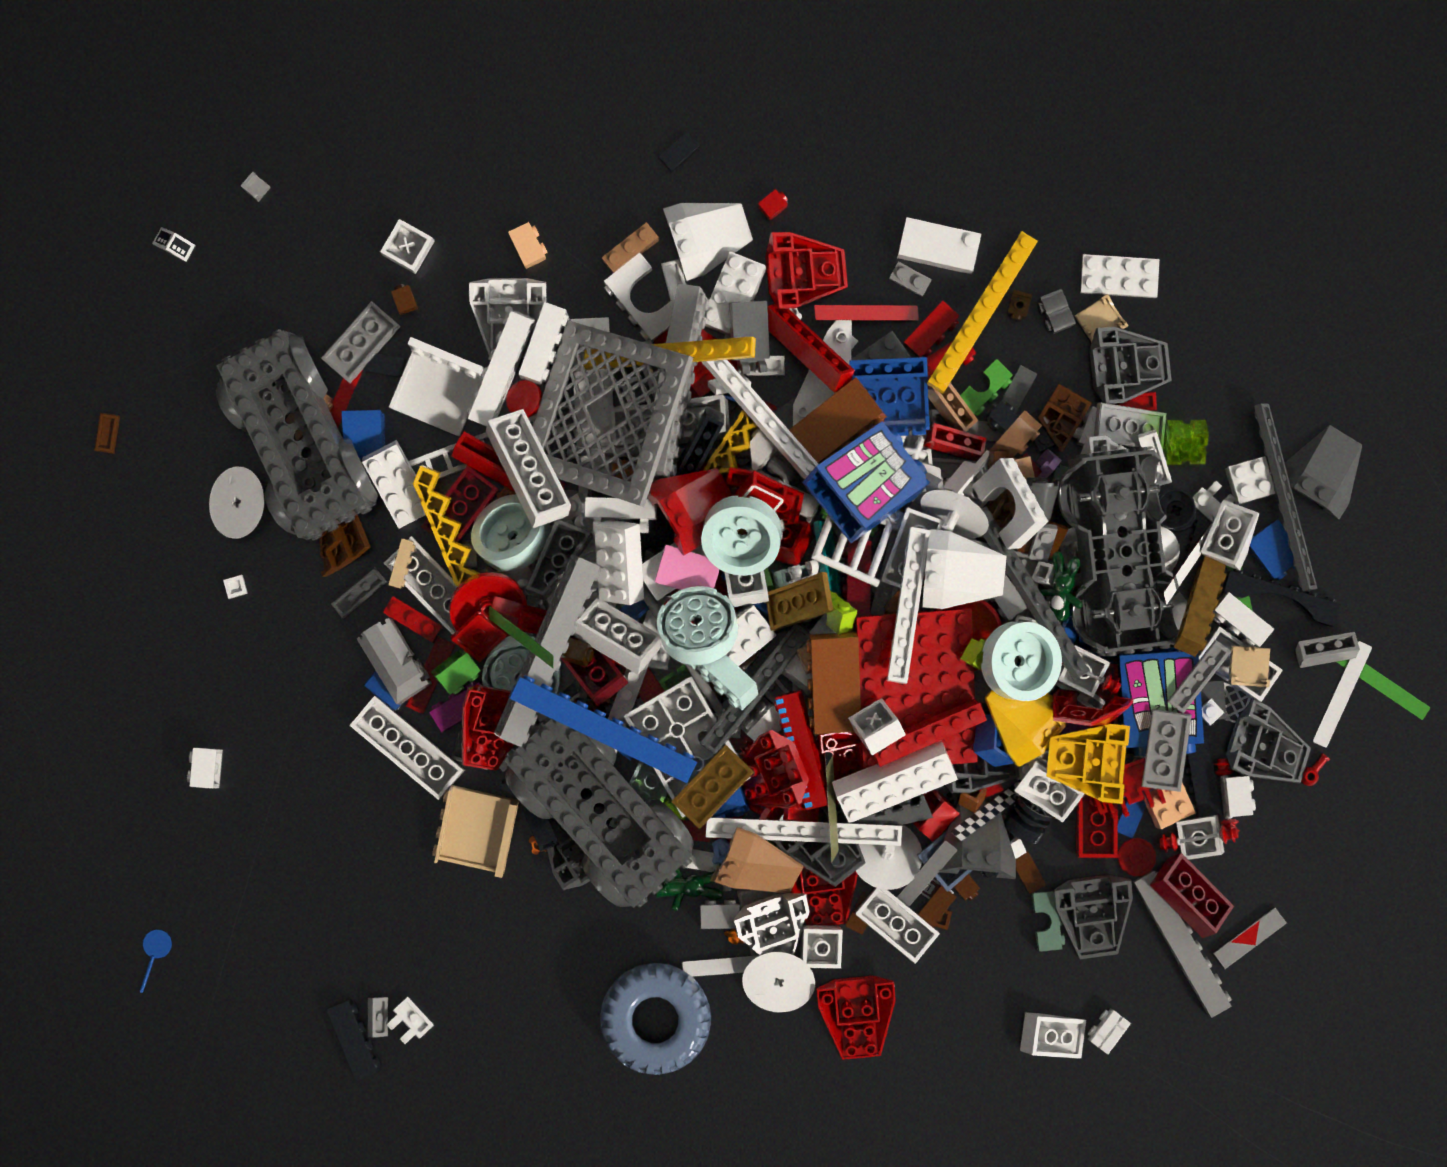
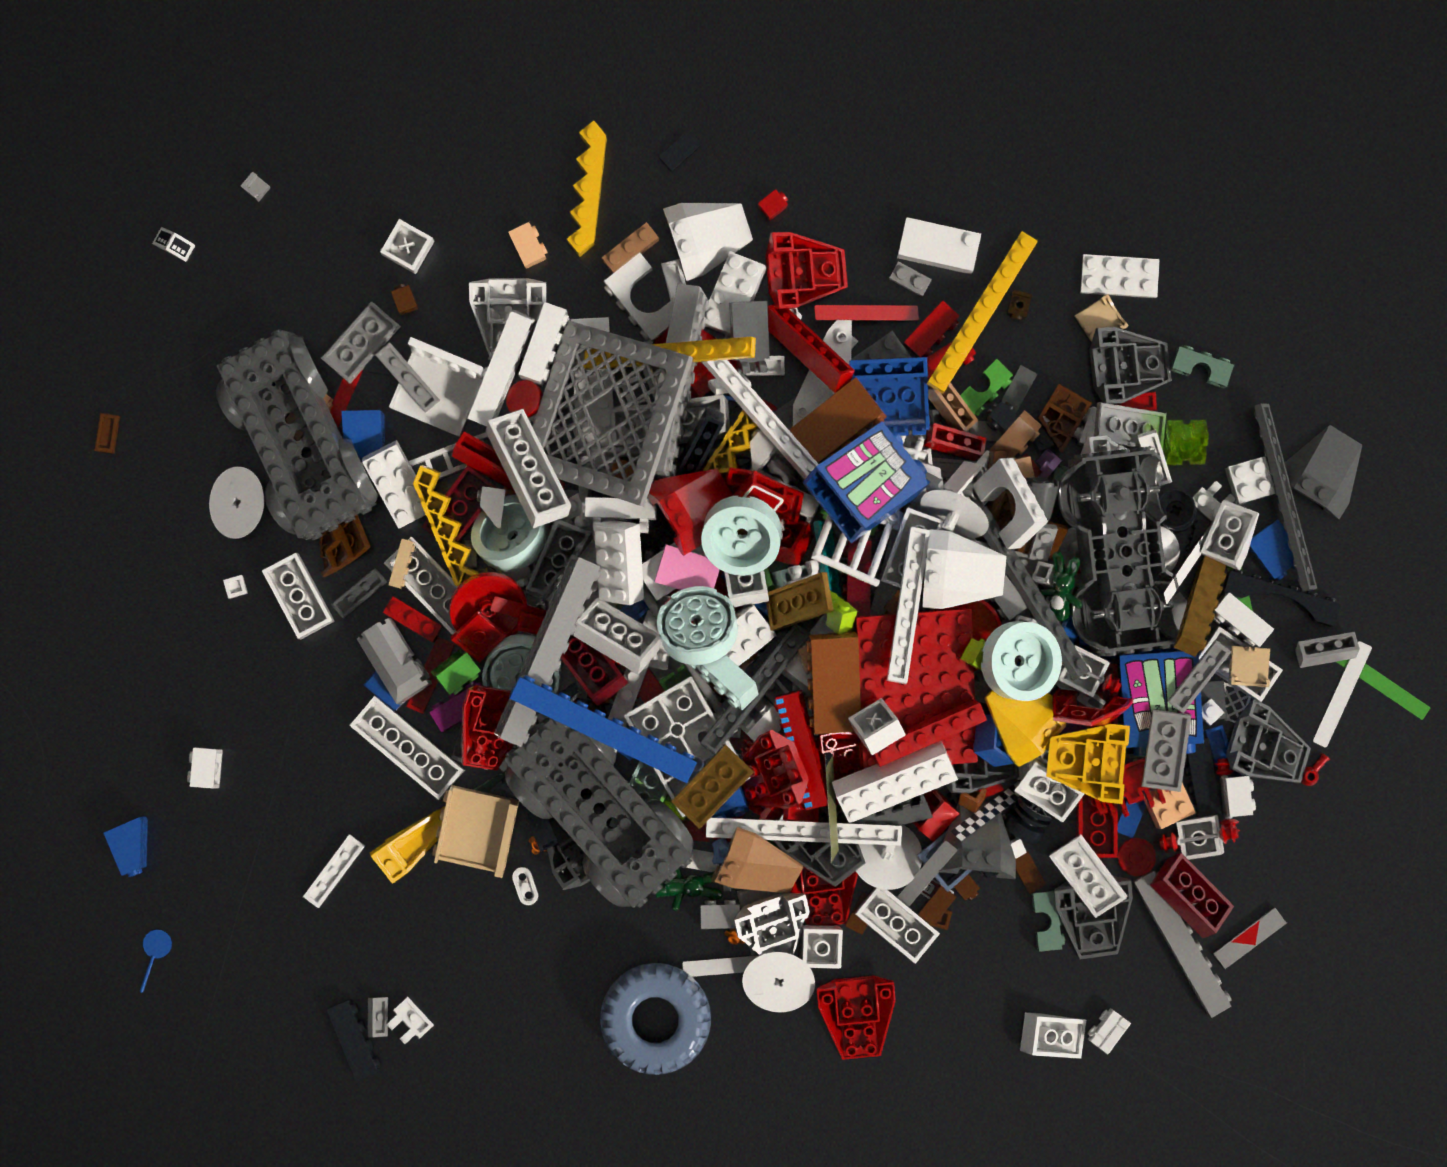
(129, 846): none -> blue slope
(298, 596): none -> white brick
(334, 871): none -> white plate
(407, 377): none -> light grey tile
(408, 846): none -> yellow plate
(492, 503): none -> light grey slope
(521, 637): bright green sticker -> none
(525, 886): none -> white plate
(578, 652): dark brown brick -> none
(588, 189): none -> yellow brick
(1056, 311): dark grey brick -> none
(1088, 876): none -> white plate
(1218, 369): none -> sand green arch
(1218, 742): none -> blue tile

